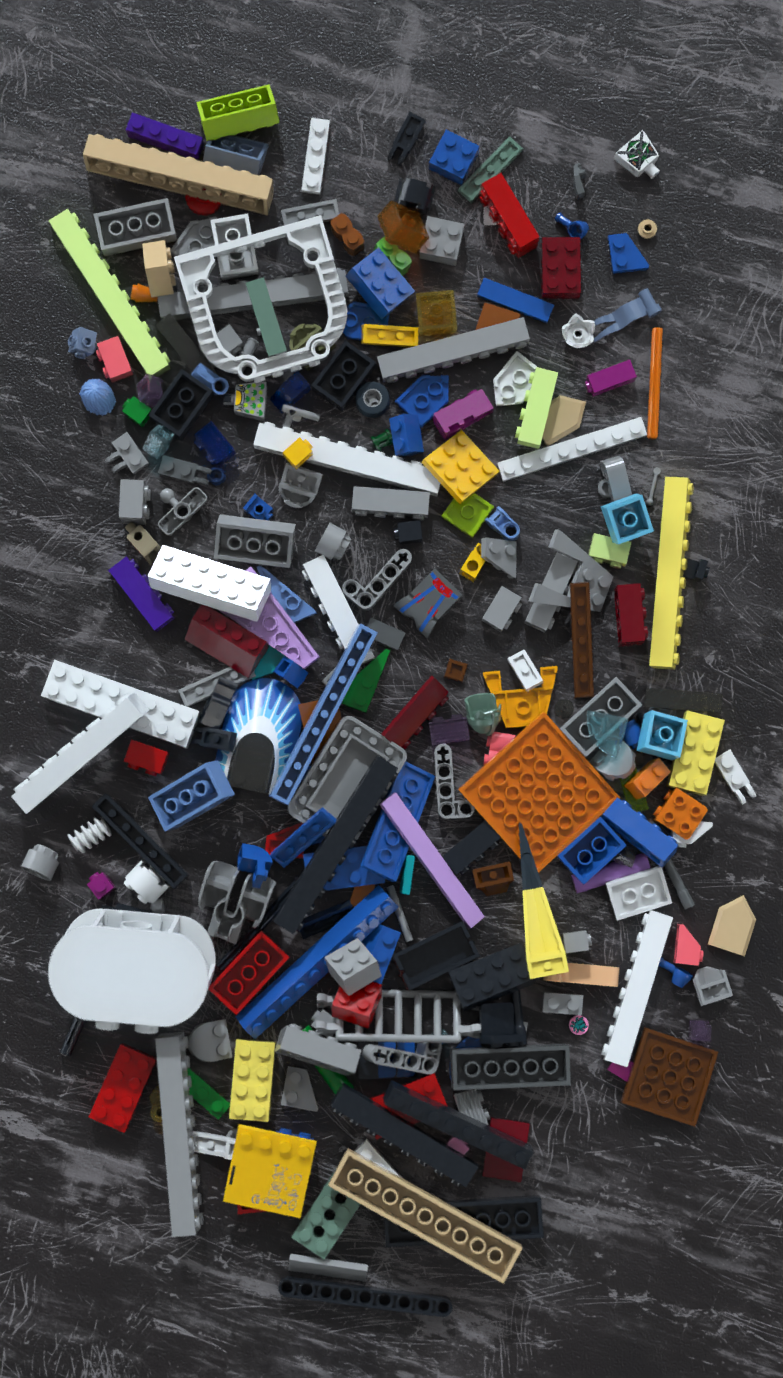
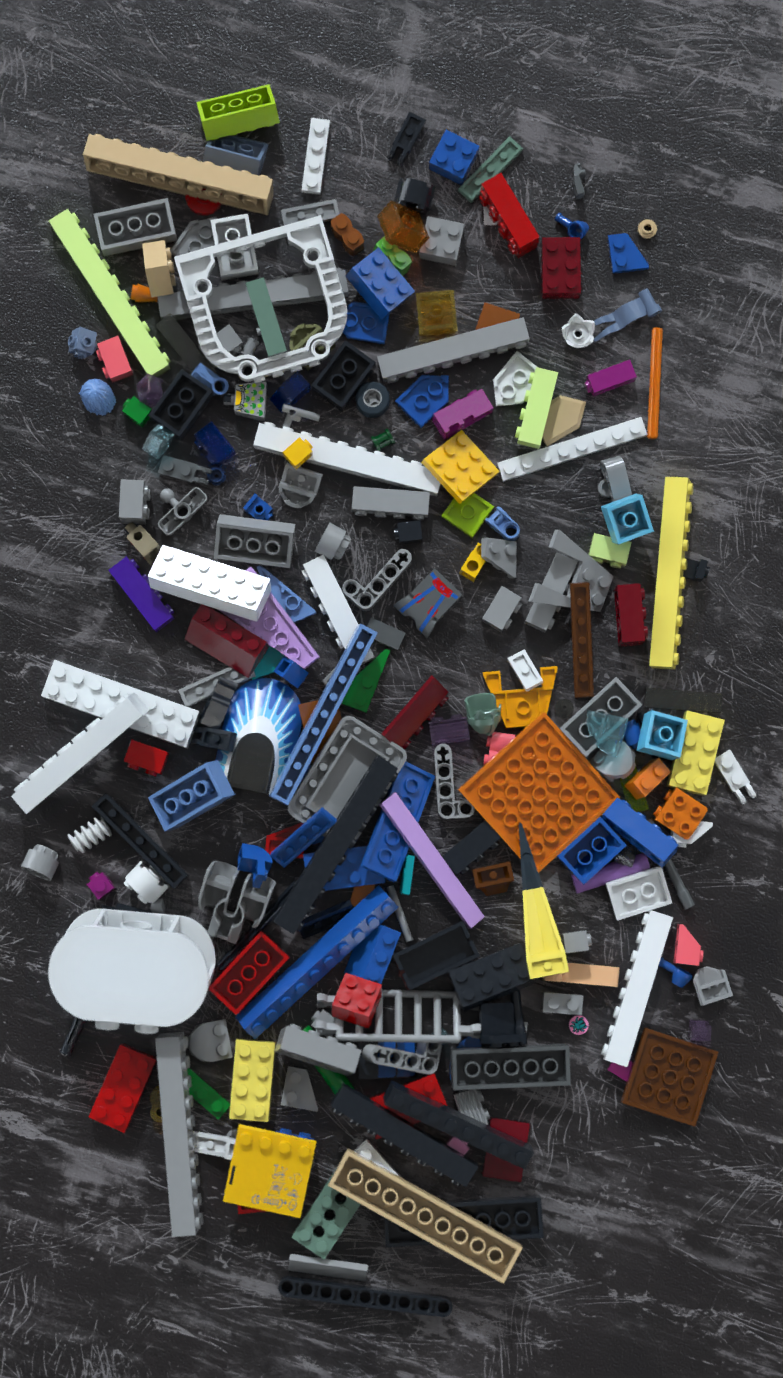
(130, 454): light grey hinge -> none
(164, 136): dark purple brick -> none
(353, 966): light grey brick -> none
(389, 335): yellow plate -> none
(406, 435): blue brick -> none
(455, 670): reddish brown tile -> none
(515, 300): blue tile -> none
(638, 156): torso -> none
(656, 472): light grey hinge -> none
(733, 927): tan tile -> none

